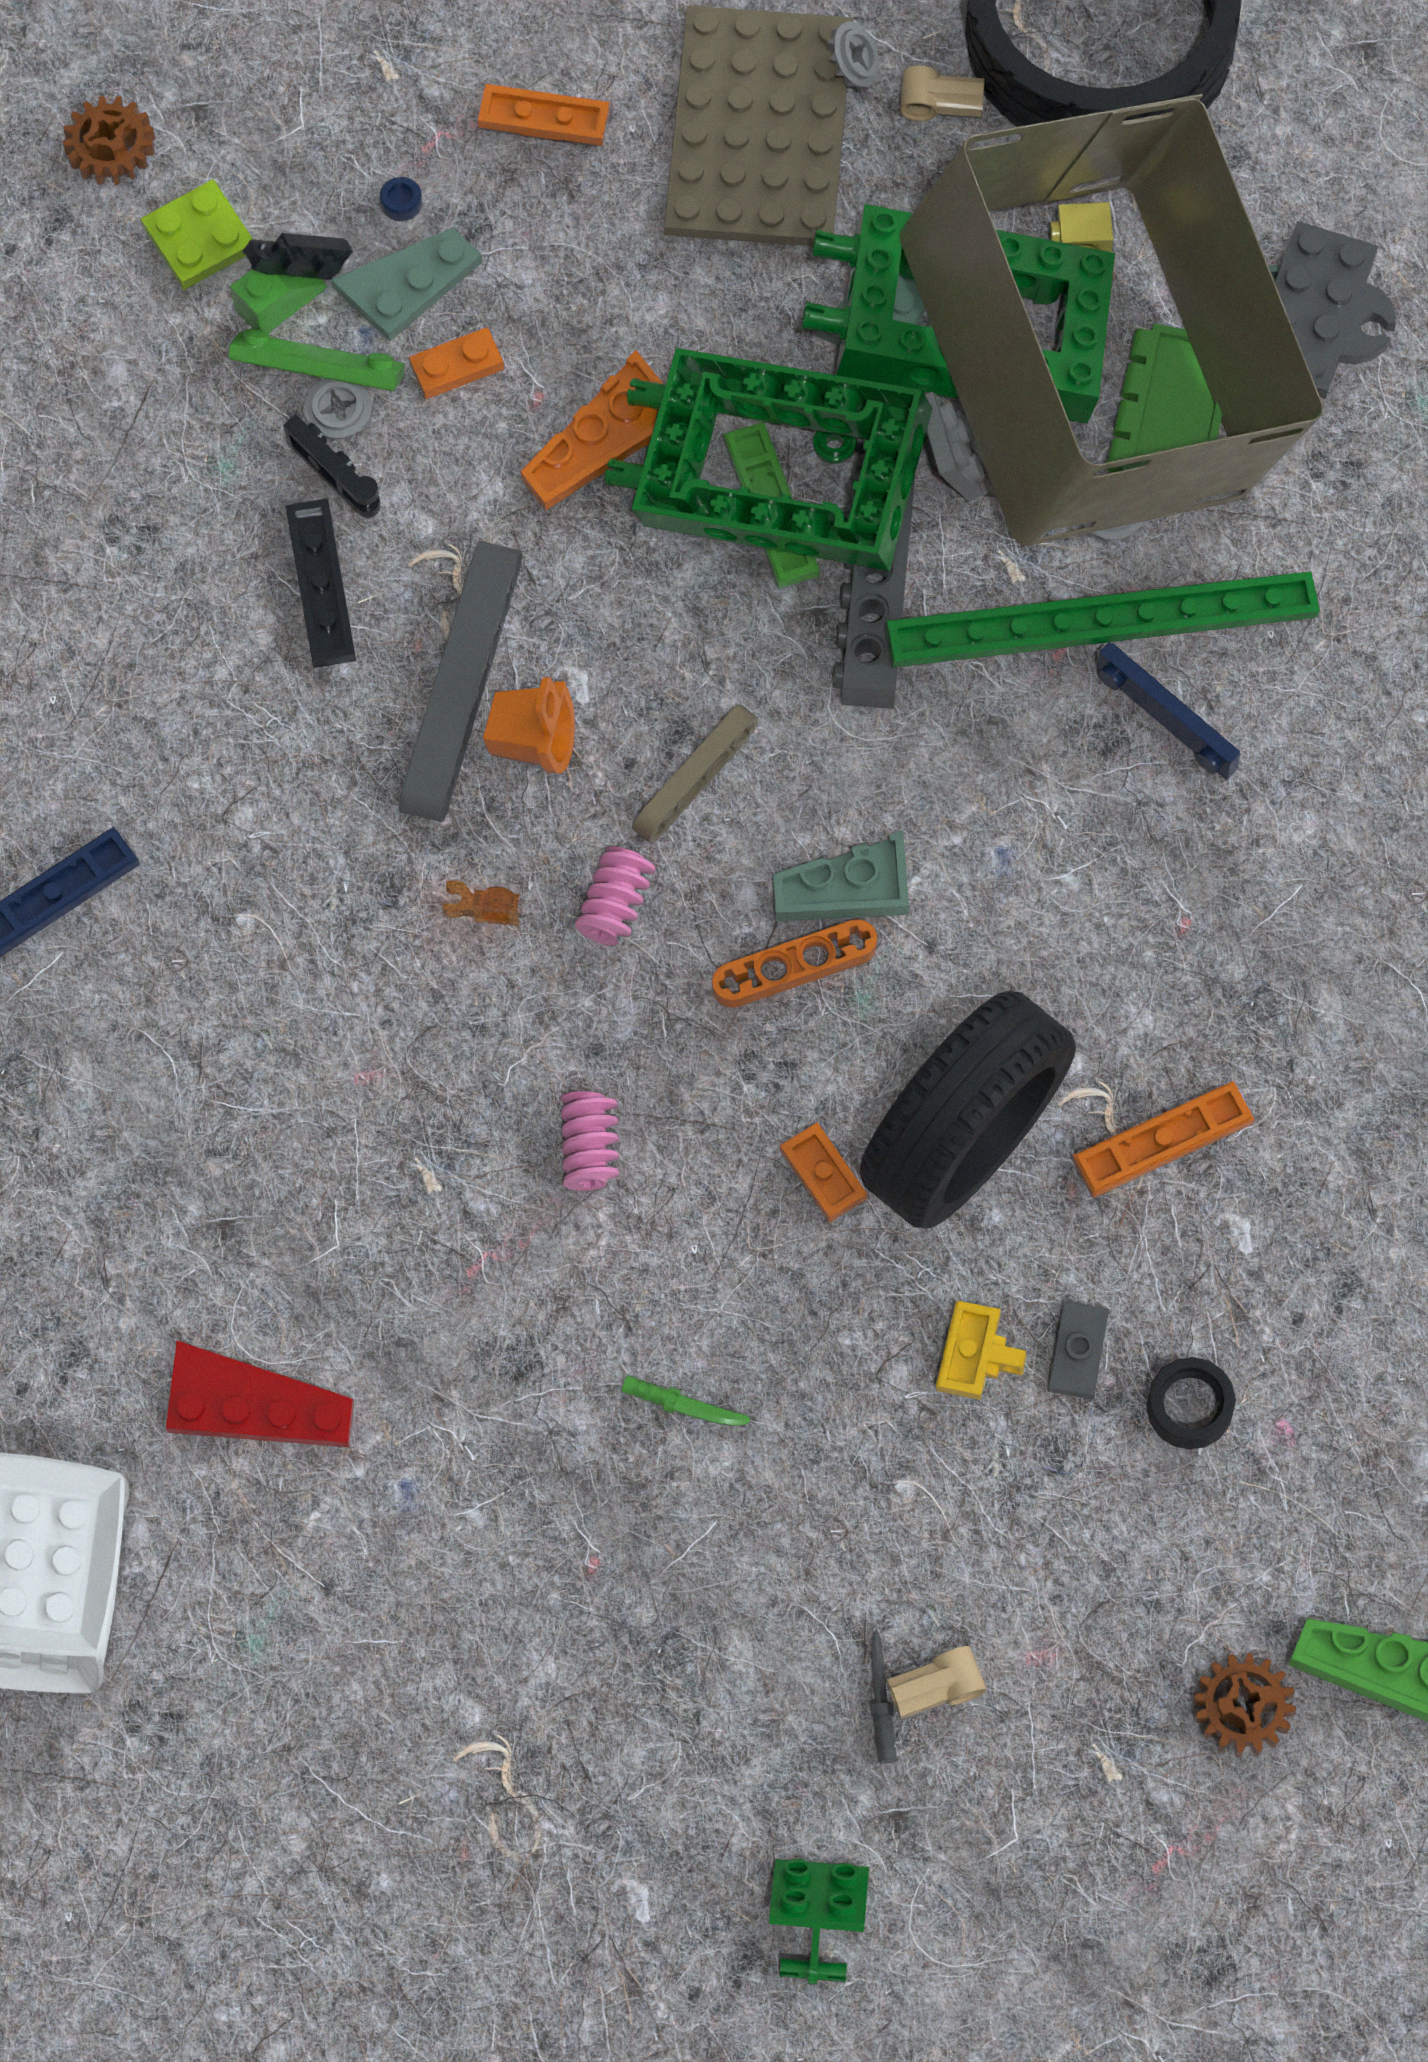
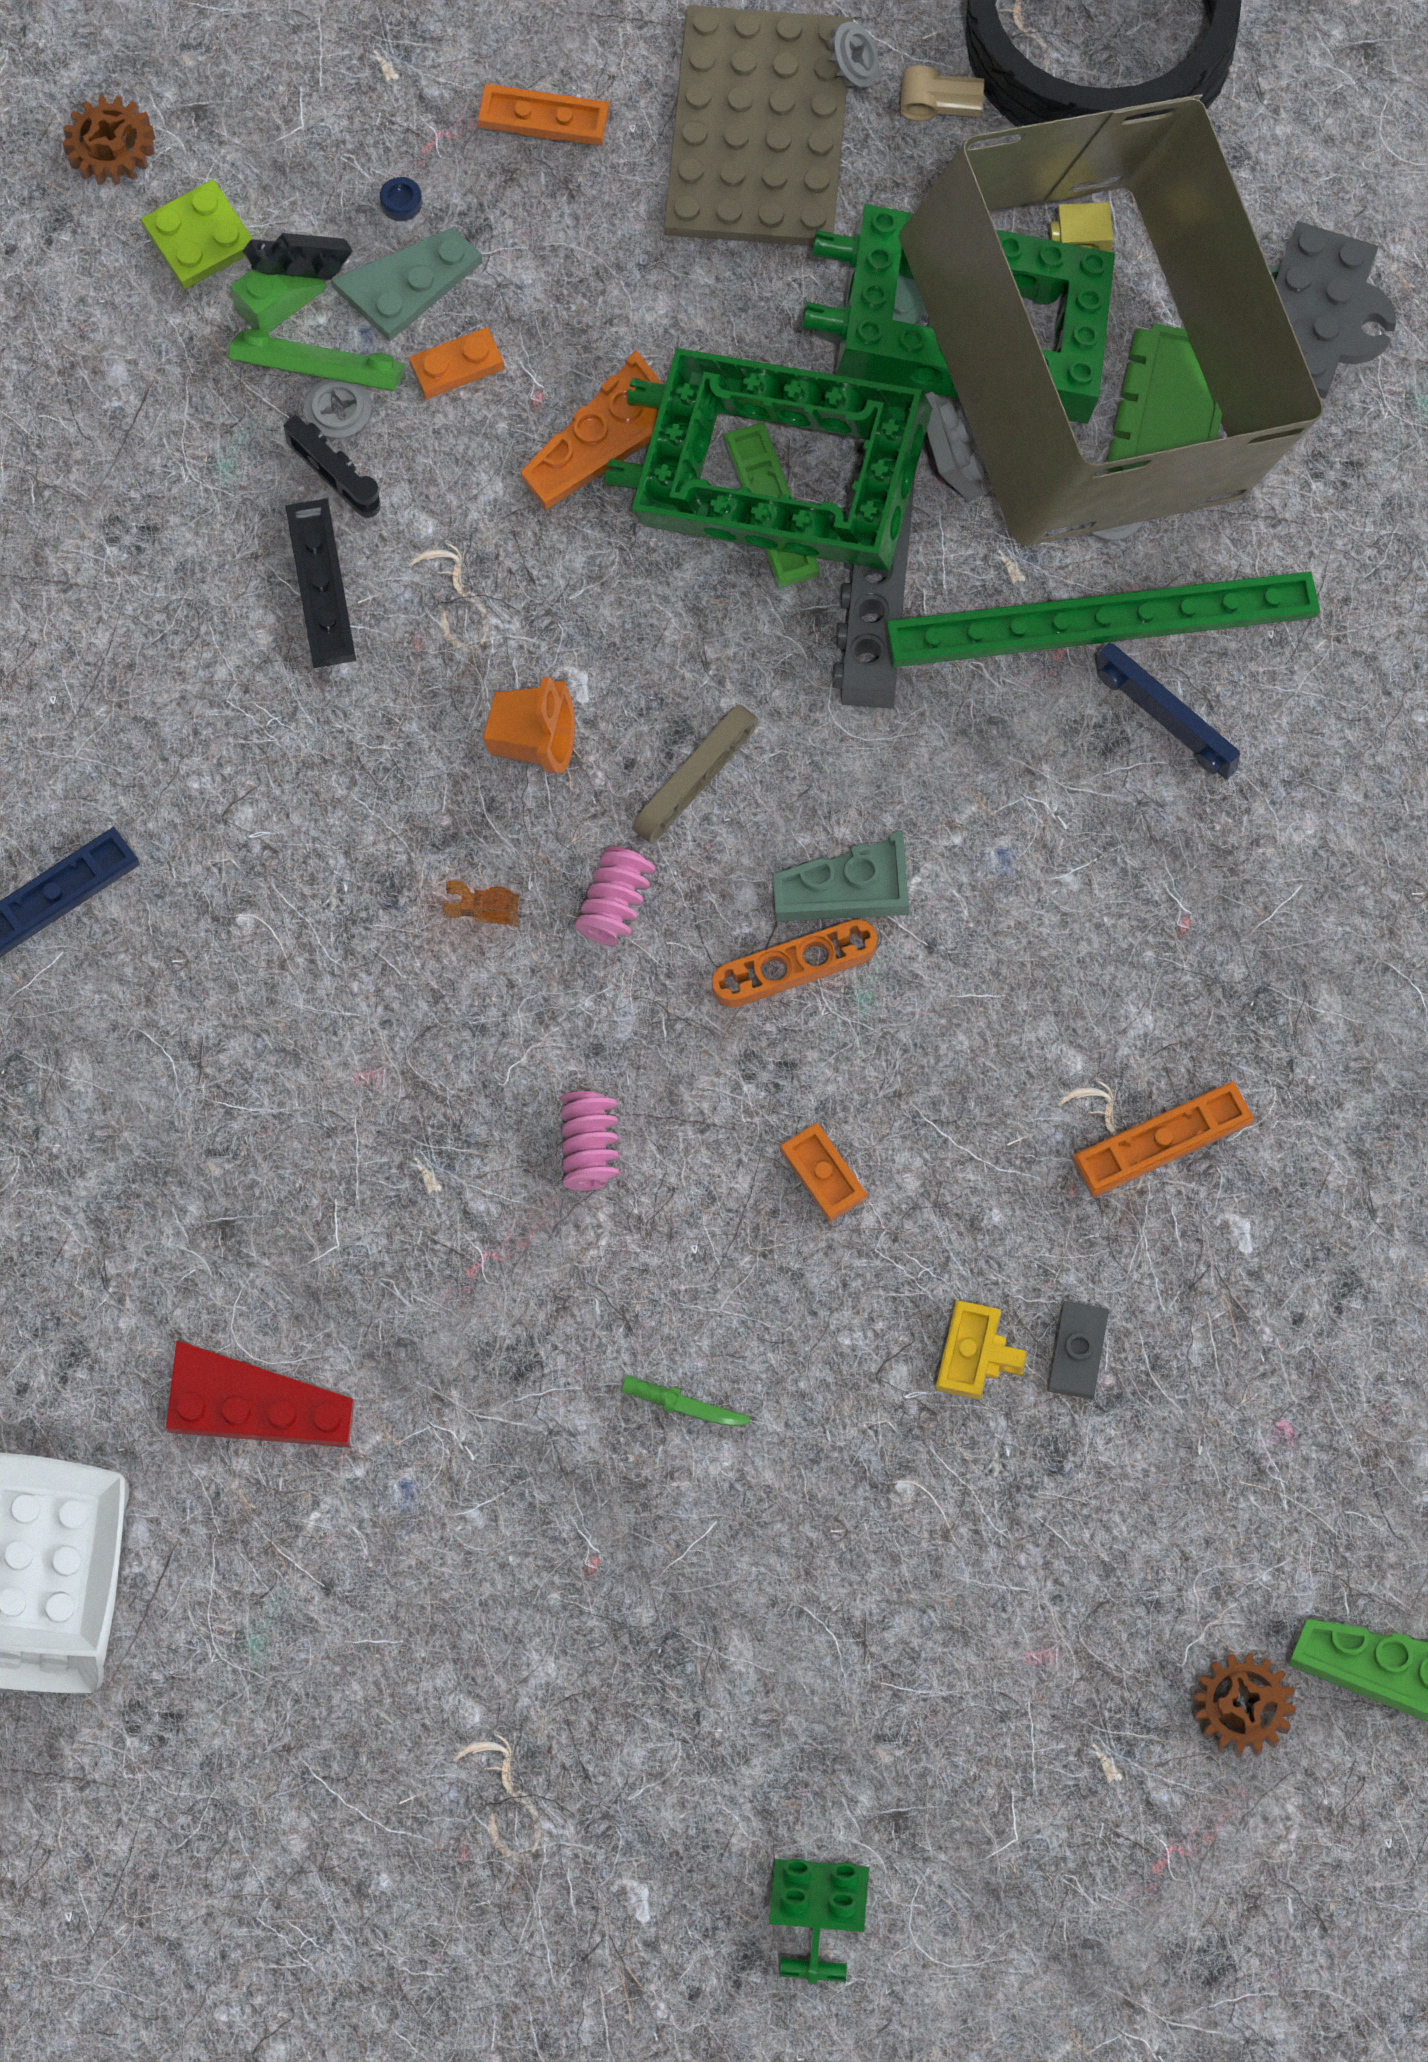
(460, 681): dark grey beam -> none
(833, 455): green plate -> none
(882, 1710): dark grey piece -> none
(948, 1679): tan piece -> none
(967, 1109): black tyre -> none
(1198, 1369): black tyre -> none

